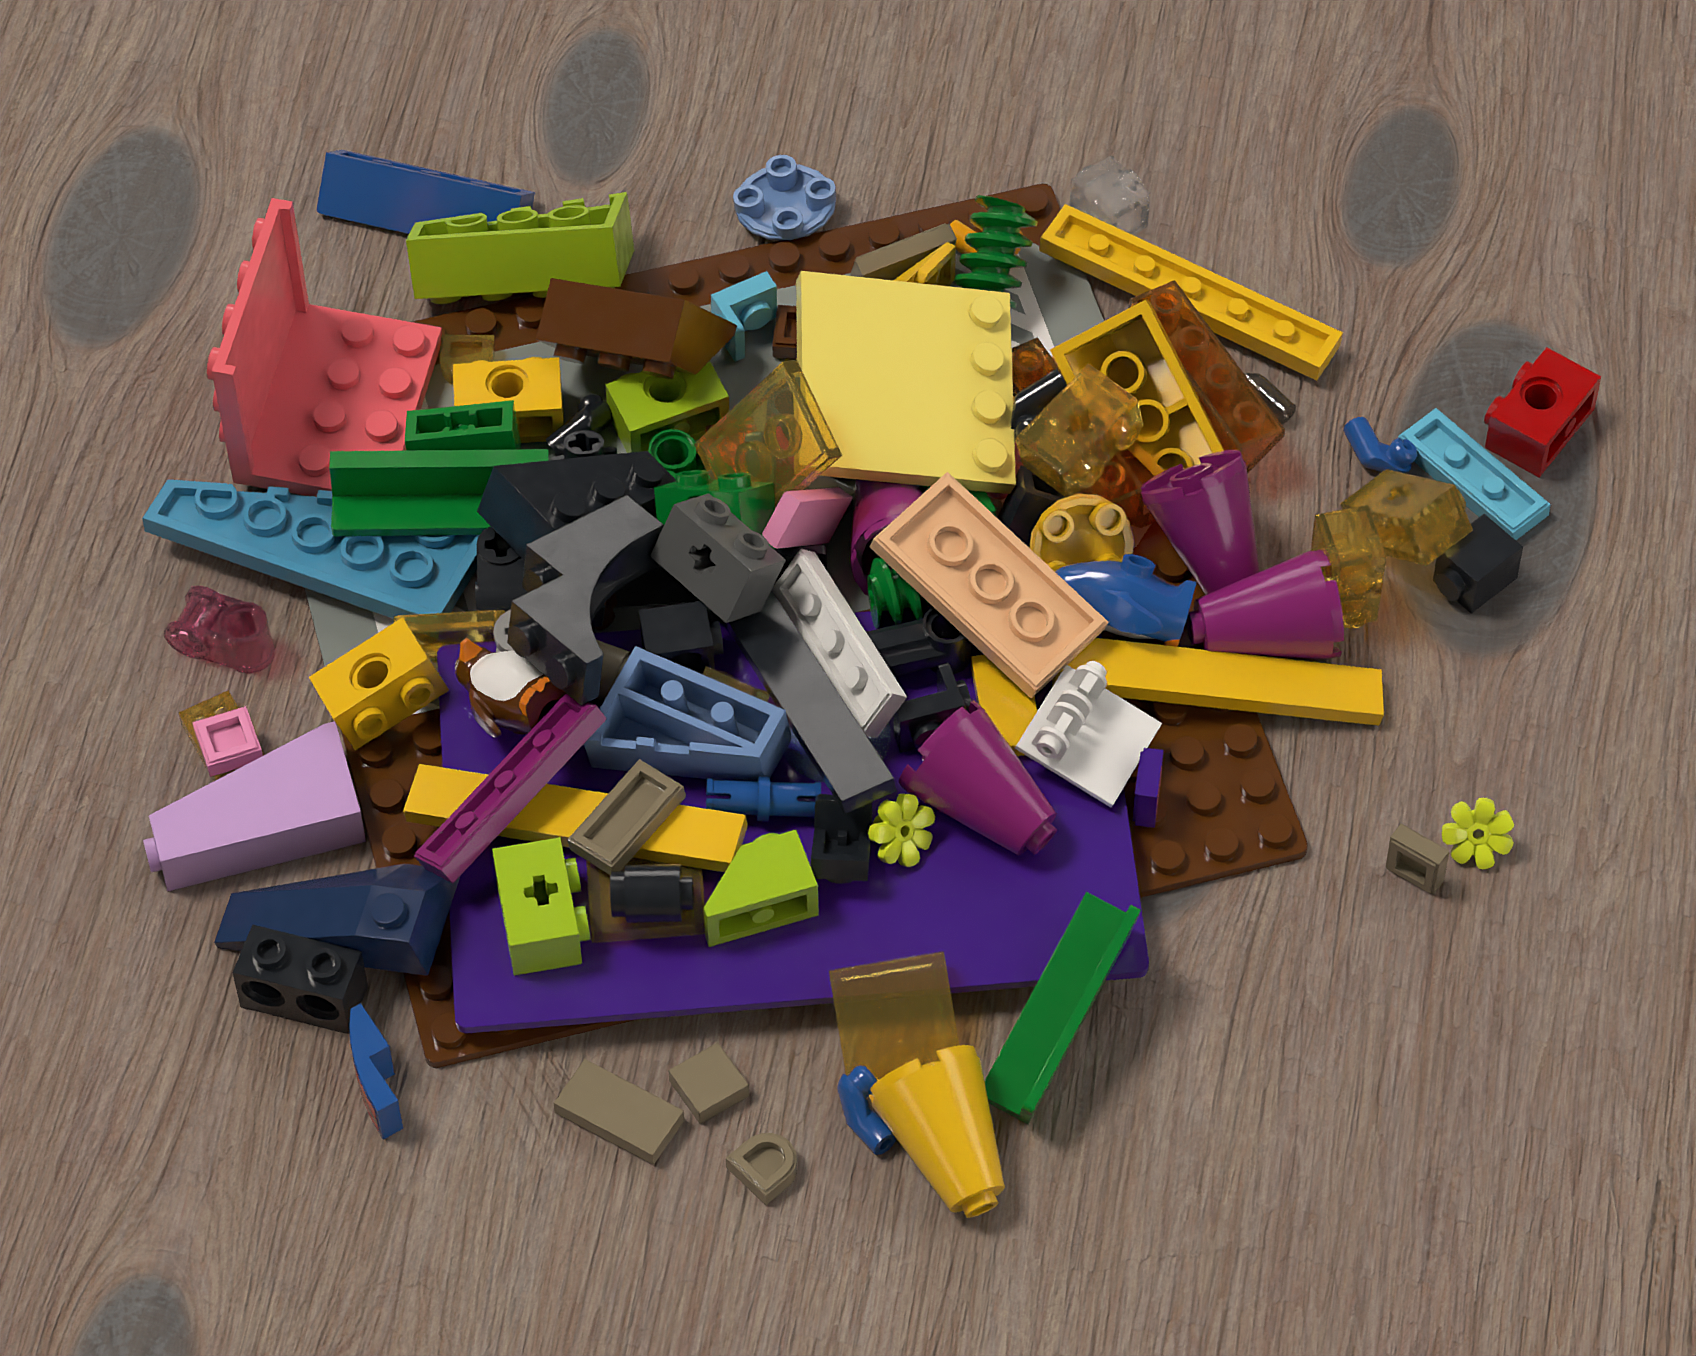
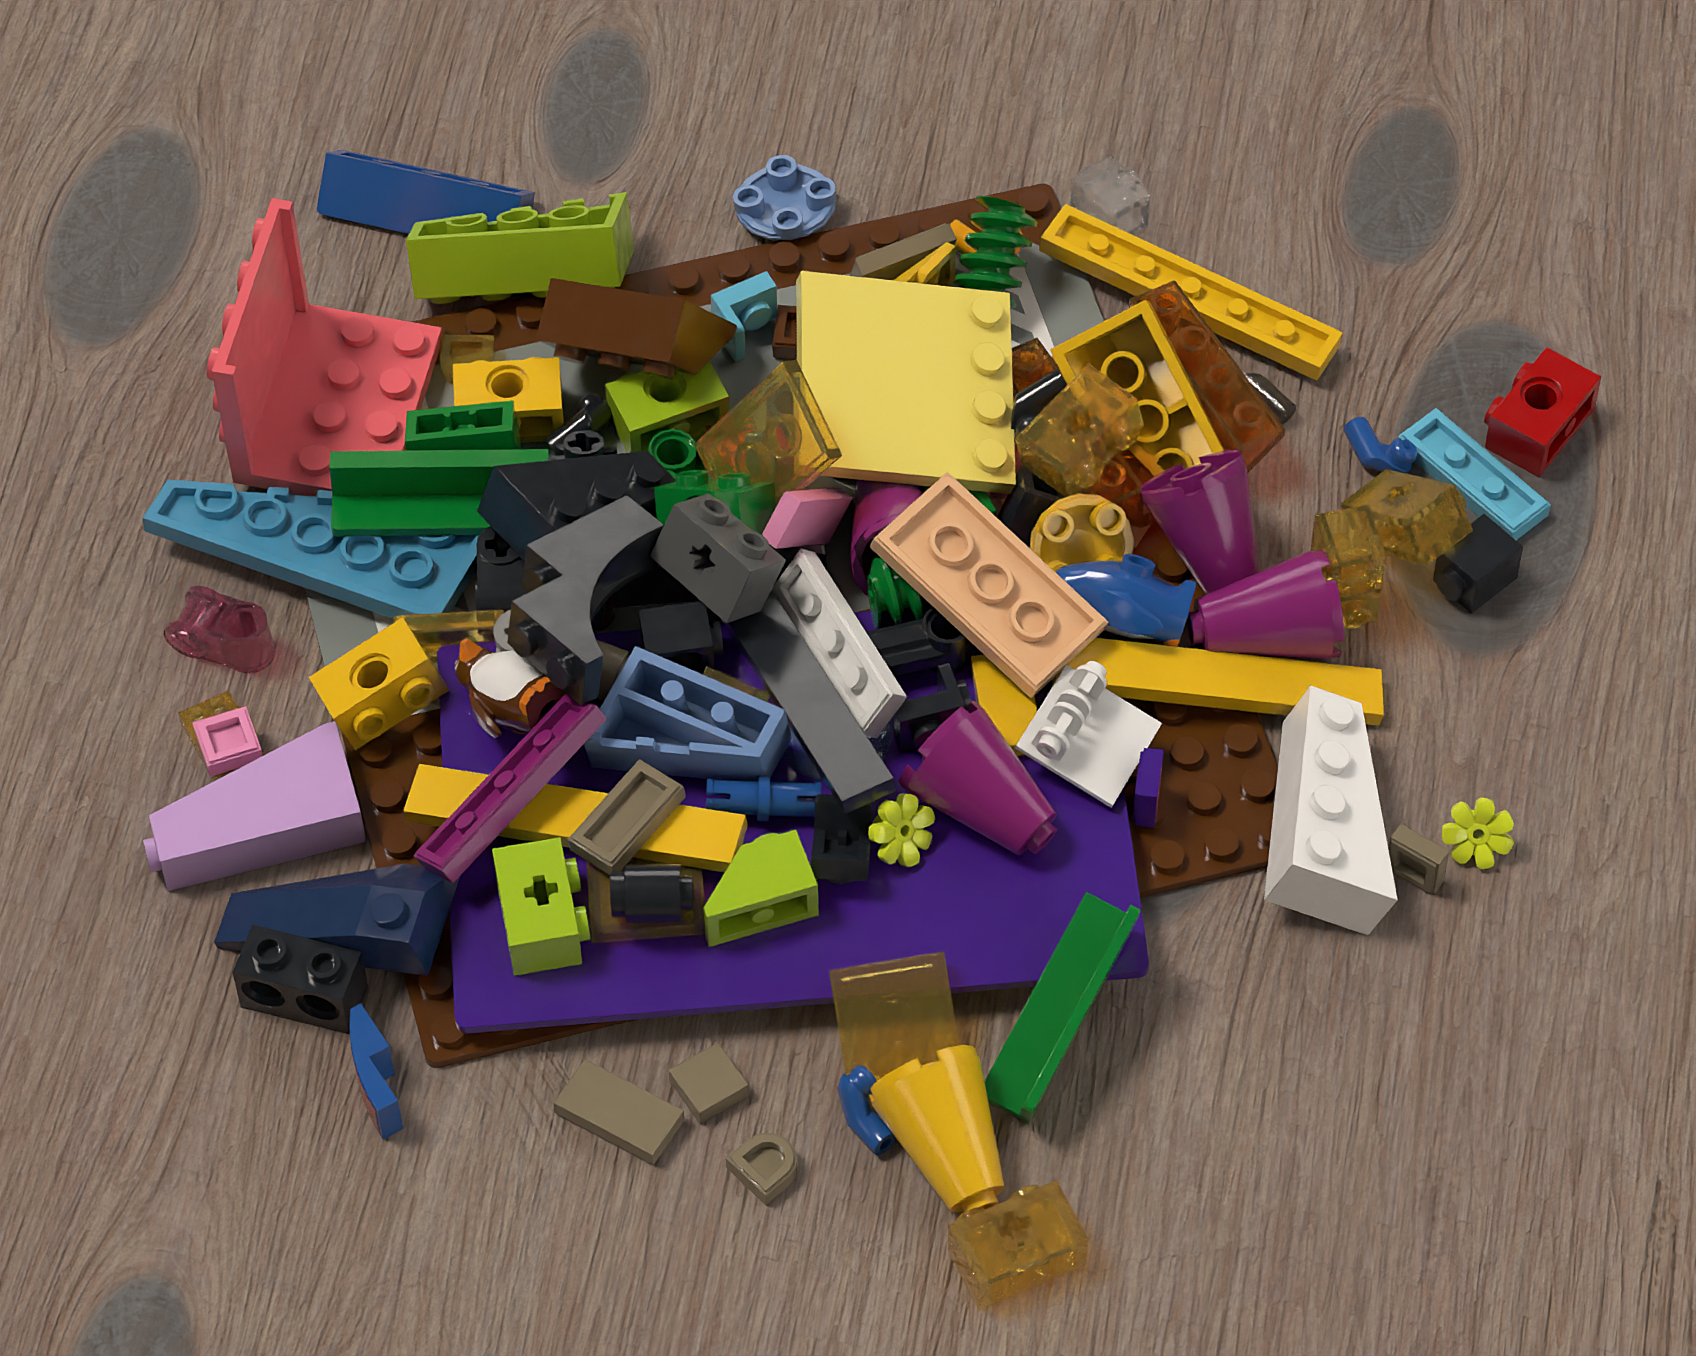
(1017, 1244): none -> clear yellow brick
(1328, 818): none -> white wedge

